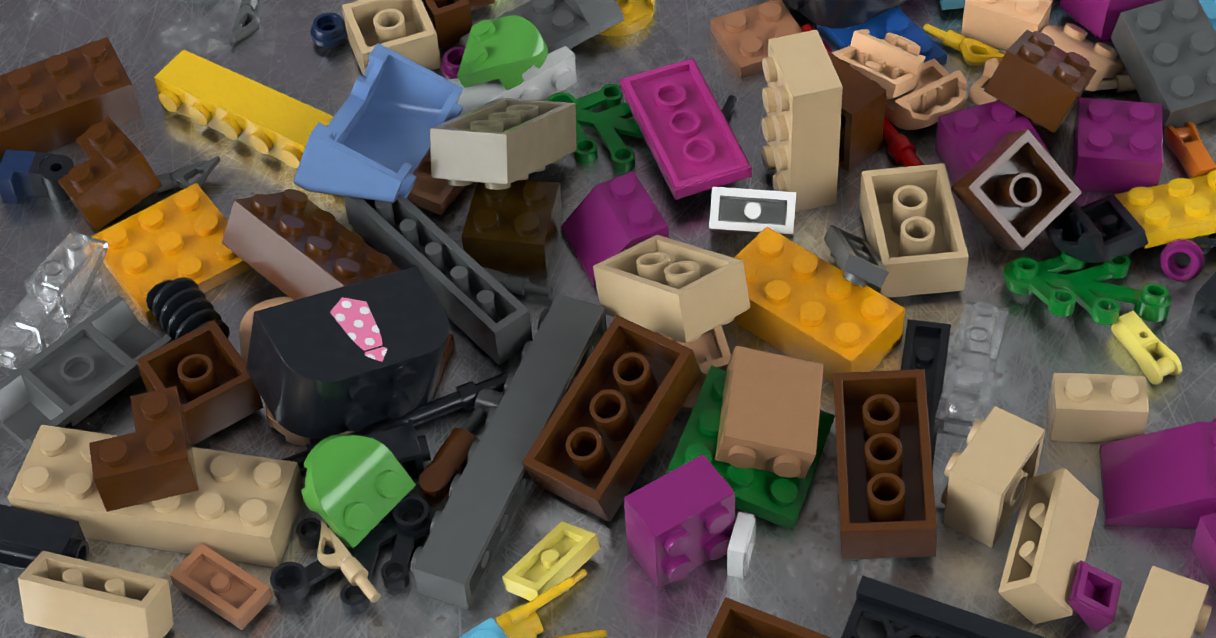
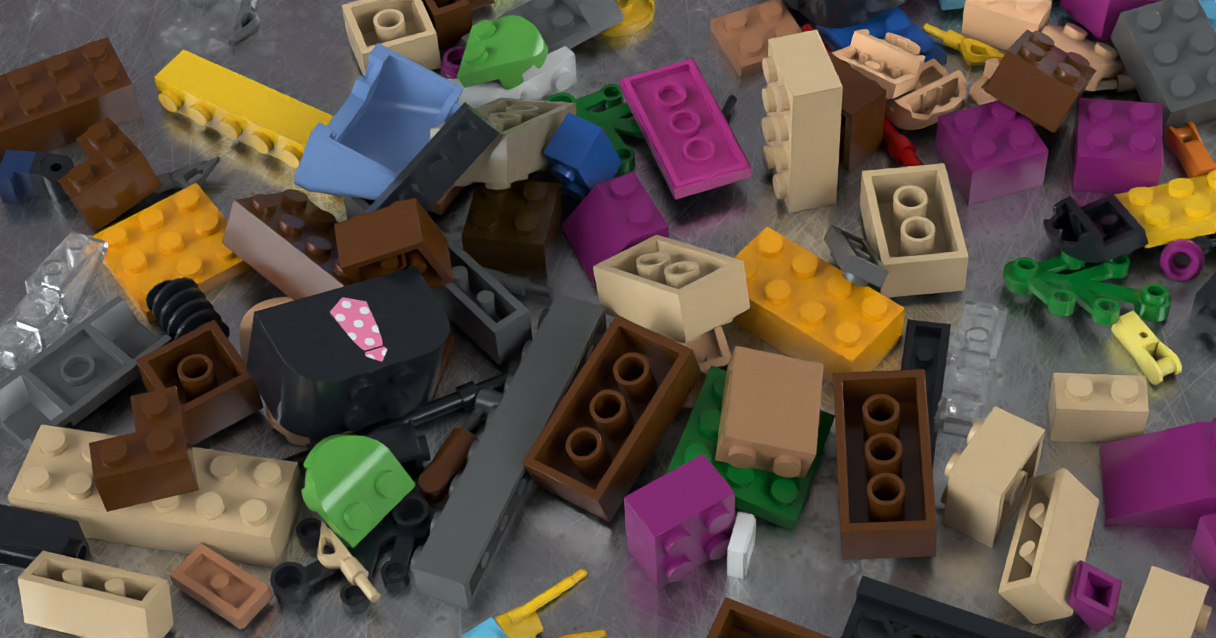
(328, 30): dark blue plate -> none
(393, 241): none -> reddish brown brick
(441, 160): none -> black plate
(551, 561): light yellow plate -> none
(581, 156): none -> blue brick
(752, 211): white brick -> none
(1016, 190): reddish brown brick -> none

